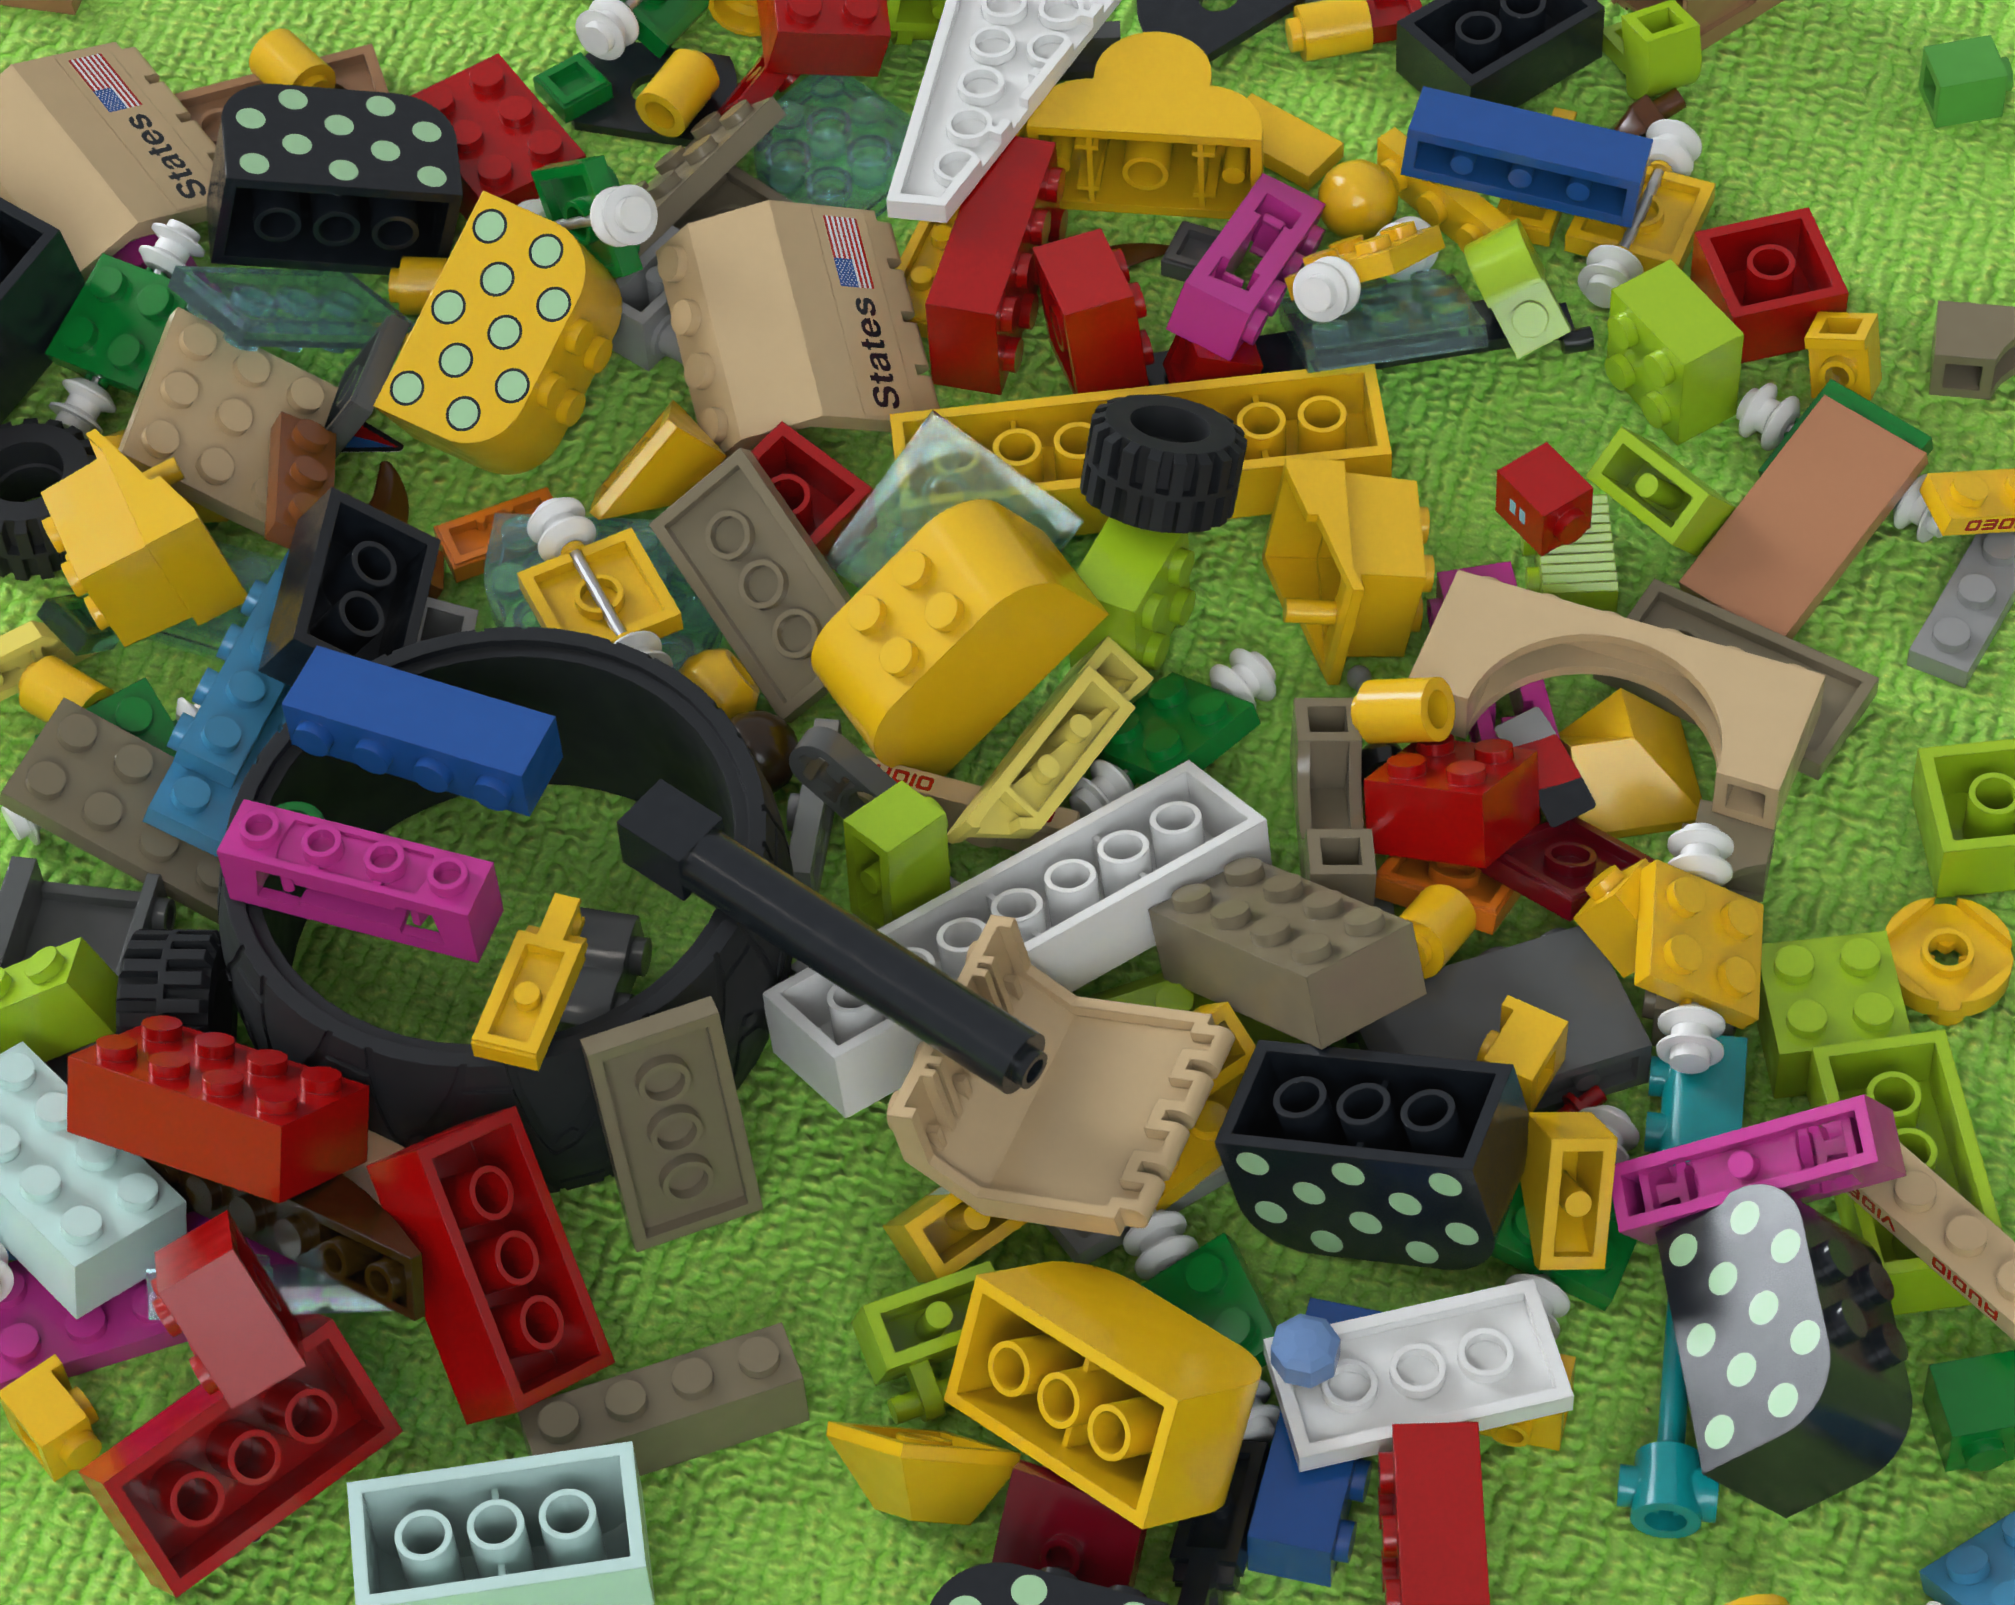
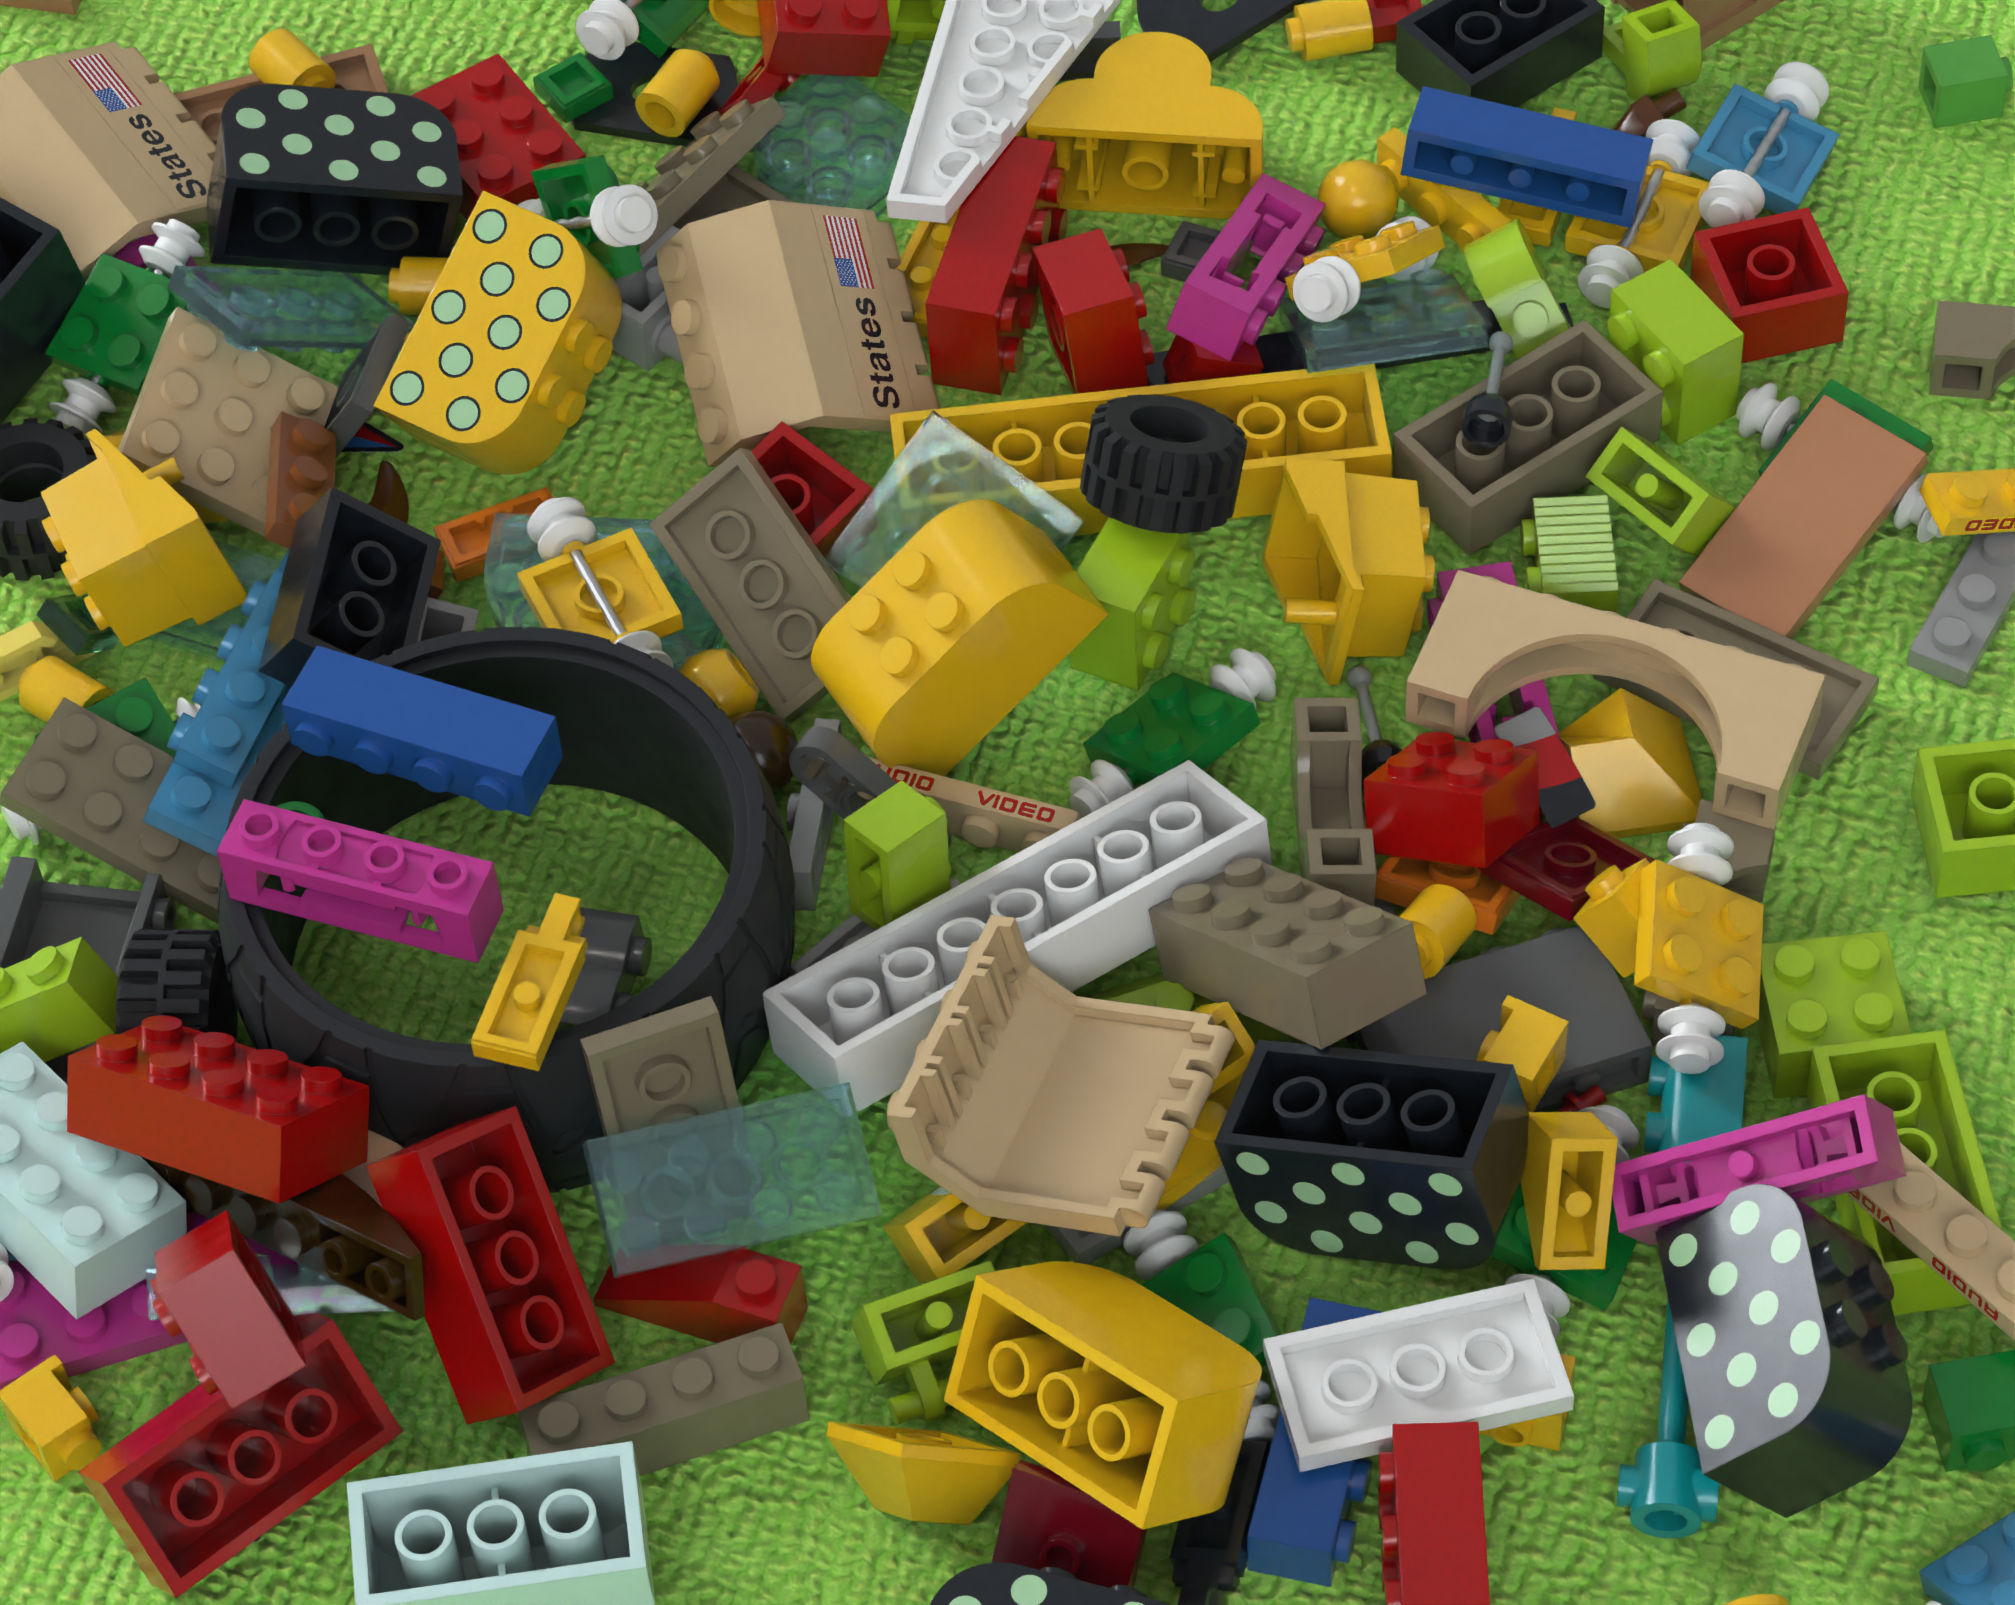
(658, 467): yellow slope -> none
(688, 853): black brick -> none
(712, 1295): none -> red slope
(731, 1179): none -> clear light blue plate
(1055, 747): light yellow wedge -> none
(1294, 146): yellow tile -> none
(1305, 1350): medium blue tile -> none
(1404, 710): yellow brick -> none
(1489, 416): none -> black hinge
(1544, 499): red brick -> none
(1565, 412): none -> dark tan brick
(1764, 147): none -> dark azure plate
(1845, 350): yellow brick -> none
(1956, 990): yellow plate -> none

